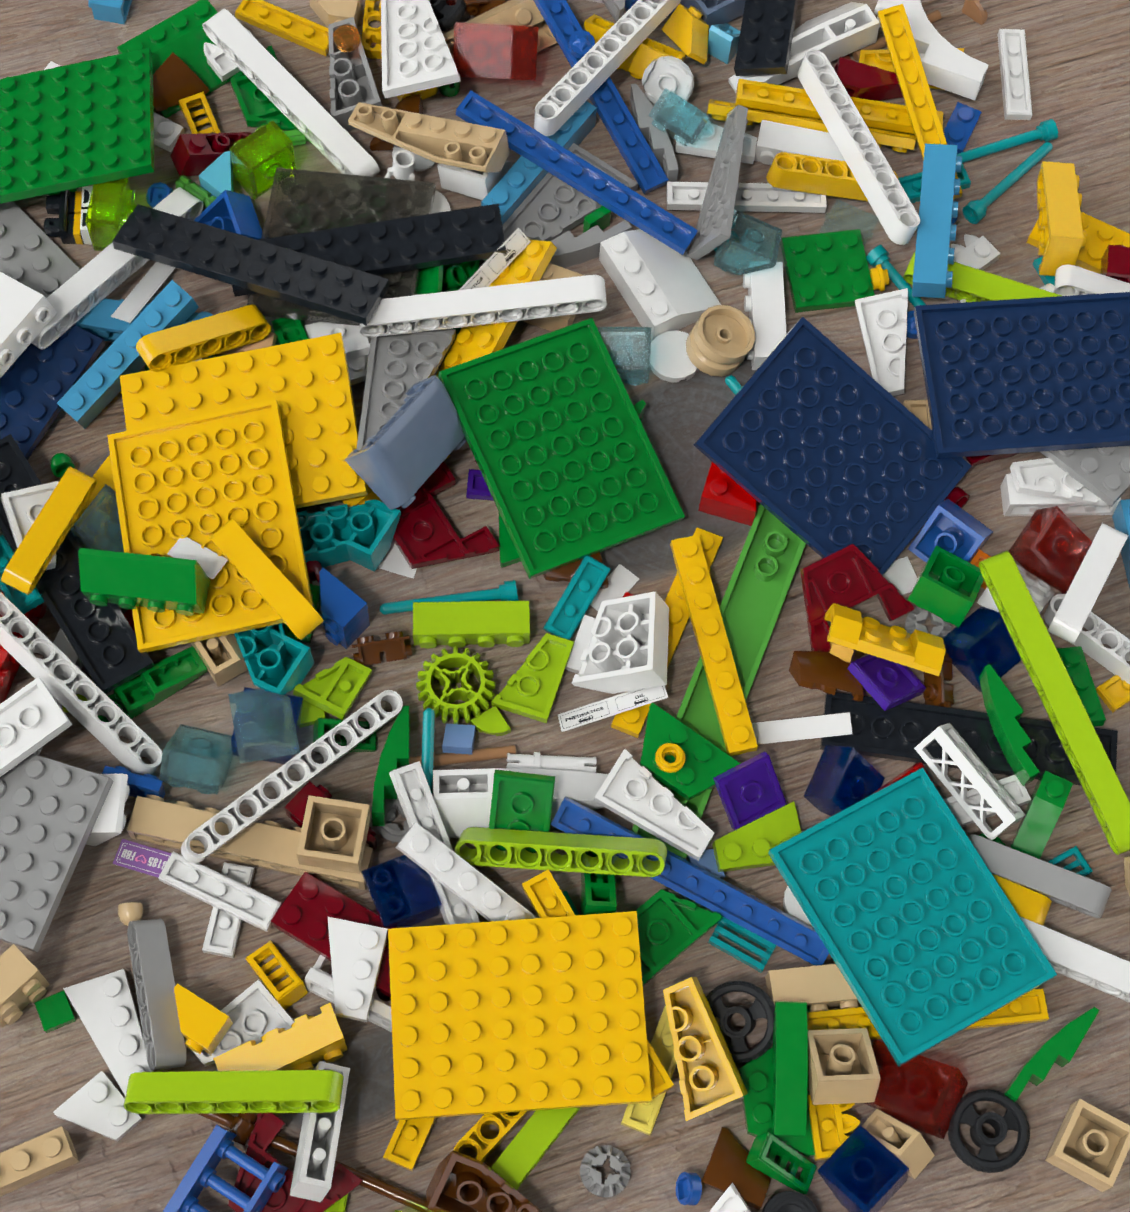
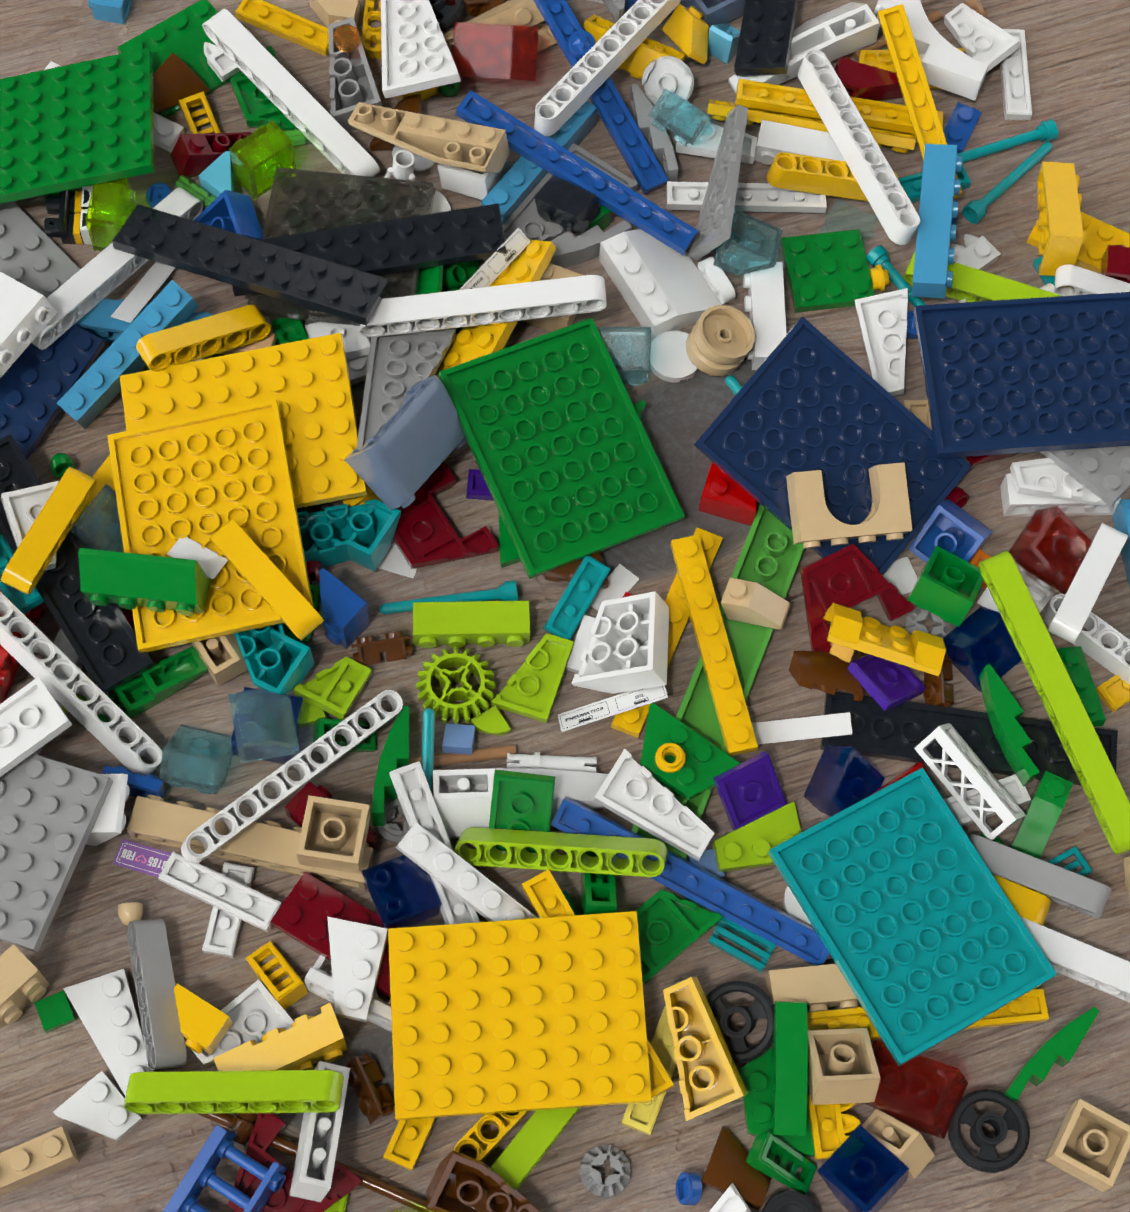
(372, 1100): none -> reddish brown hinge
(566, 205): none -> black brick
(716, 280): none -> white beam
(754, 604): none -> tan slope
(815, 524): none -> tan arch
(980, 36): none -> white wing

